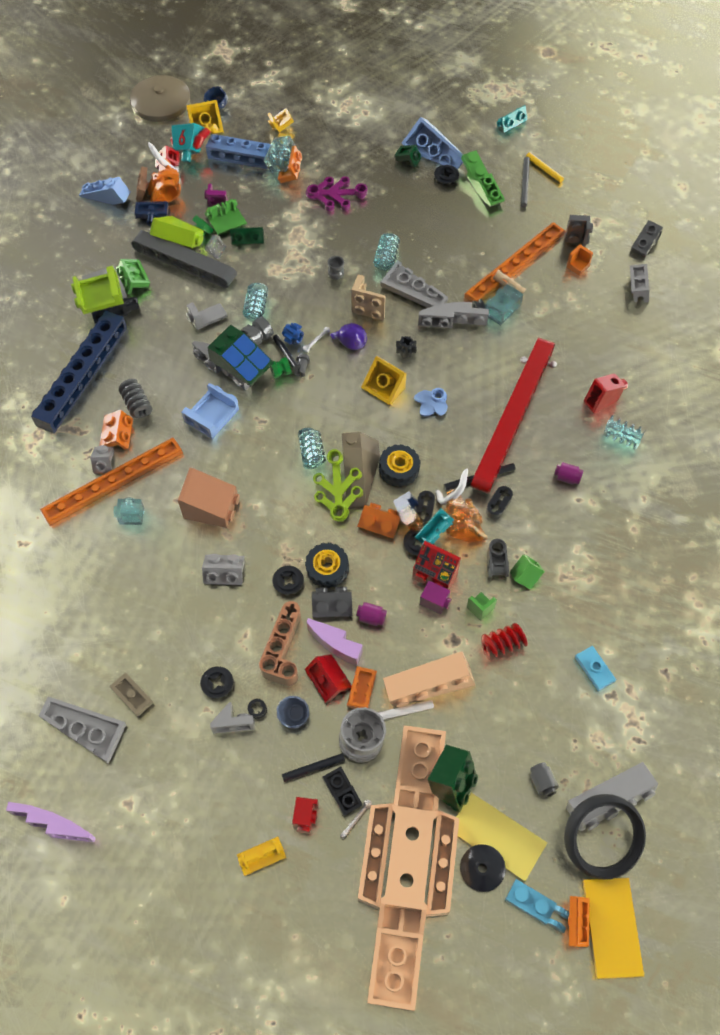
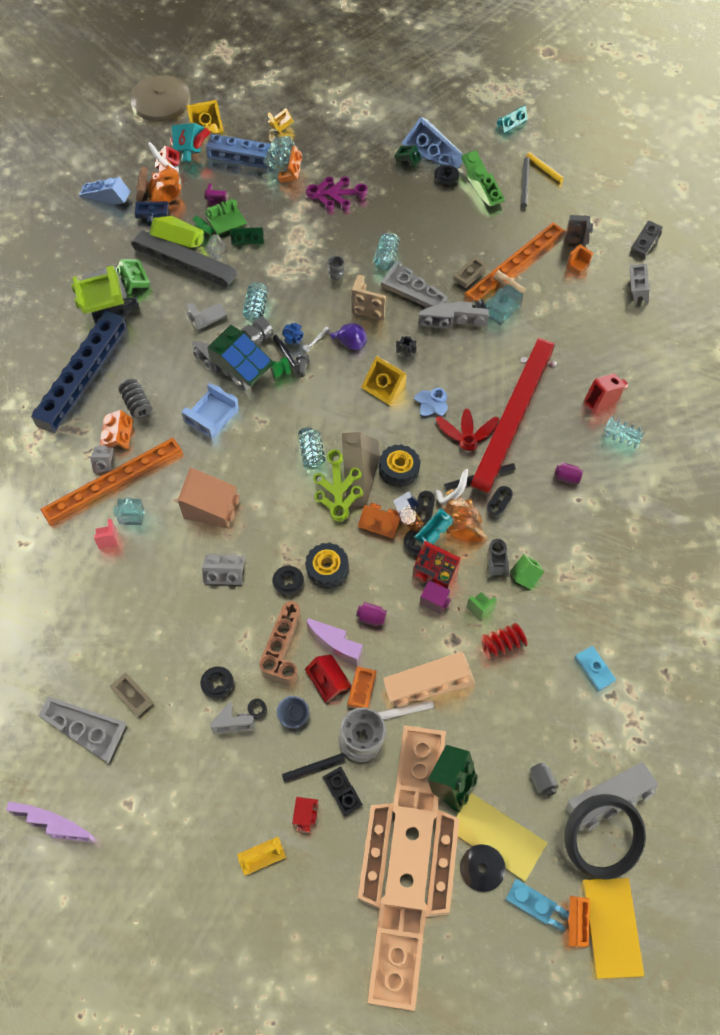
(106, 536): none -> coral panel
(218, 94): dark blue hair -> none
(331, 603): dark grey bracket -> none
(367, 804): white hinge -> none
(467, 439): none -> red plant
(470, 272): none -> dark tan plate

